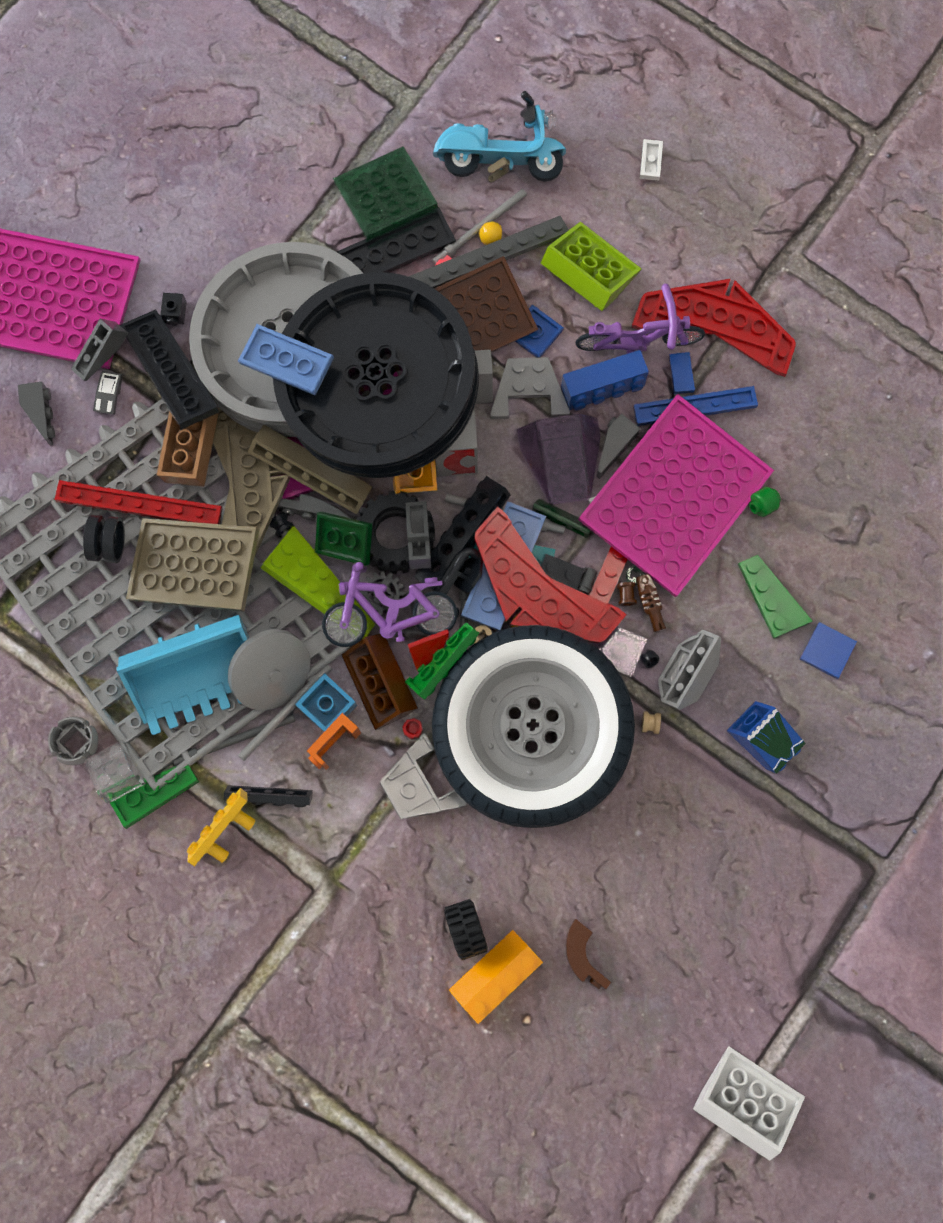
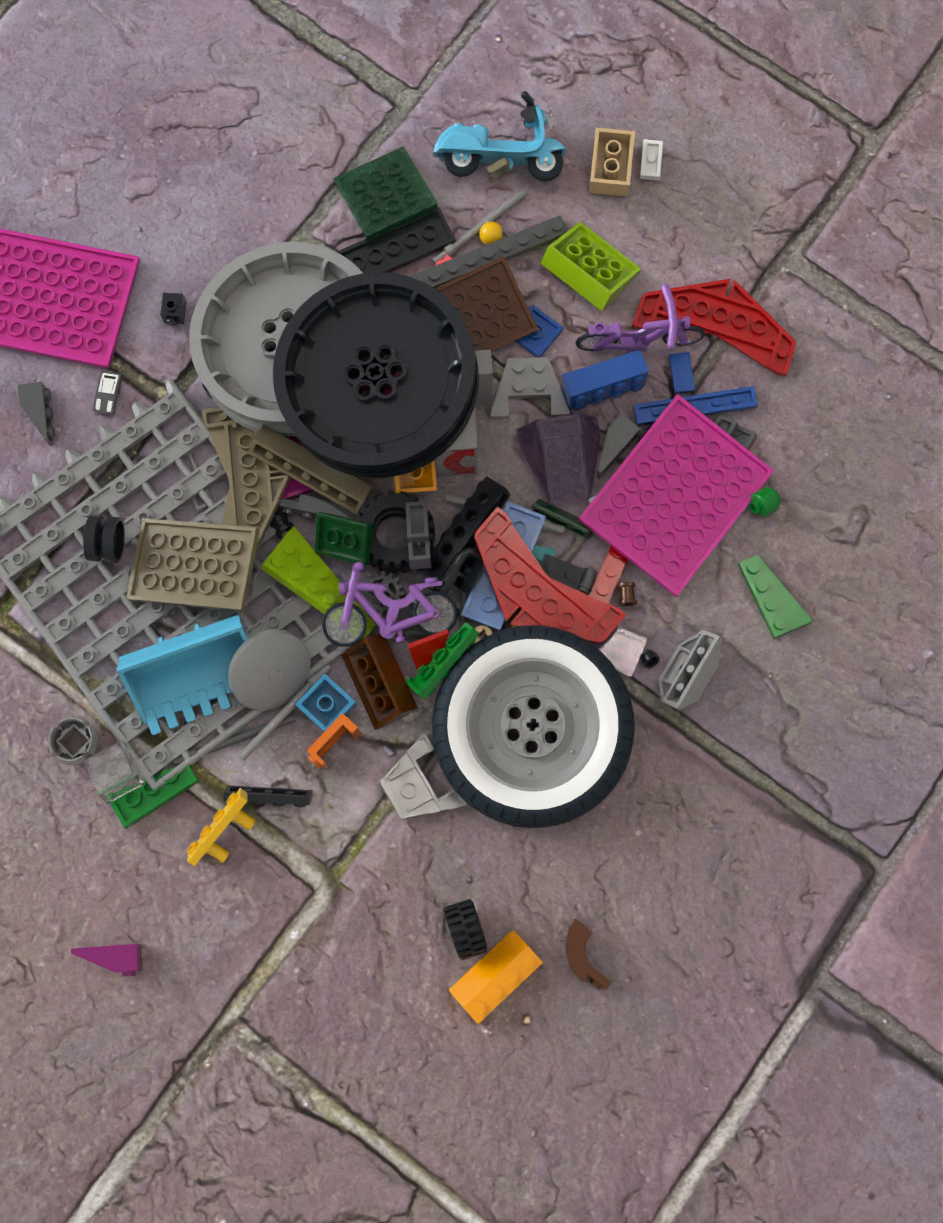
(99, 348): dark grey slope -> none
(114, 958): none -> magenta slope
(137, 503): red plate -> none
(169, 369): black plate -> none
(186, 452): medium nougat brick -> none
(286, 359): medium blue tile -> none
(412, 728): red tile -> none
(611, 162): none -> tan brick
(628, 575): bush -> none
(650, 601): reddish brown hinge -> none
(651, 722): tan wheel -> none
(739, 433): none -> dark grey slope
(749, 1104): white slope -> none
(766, 736): slope -> none
(828, 650): blue tile -> none

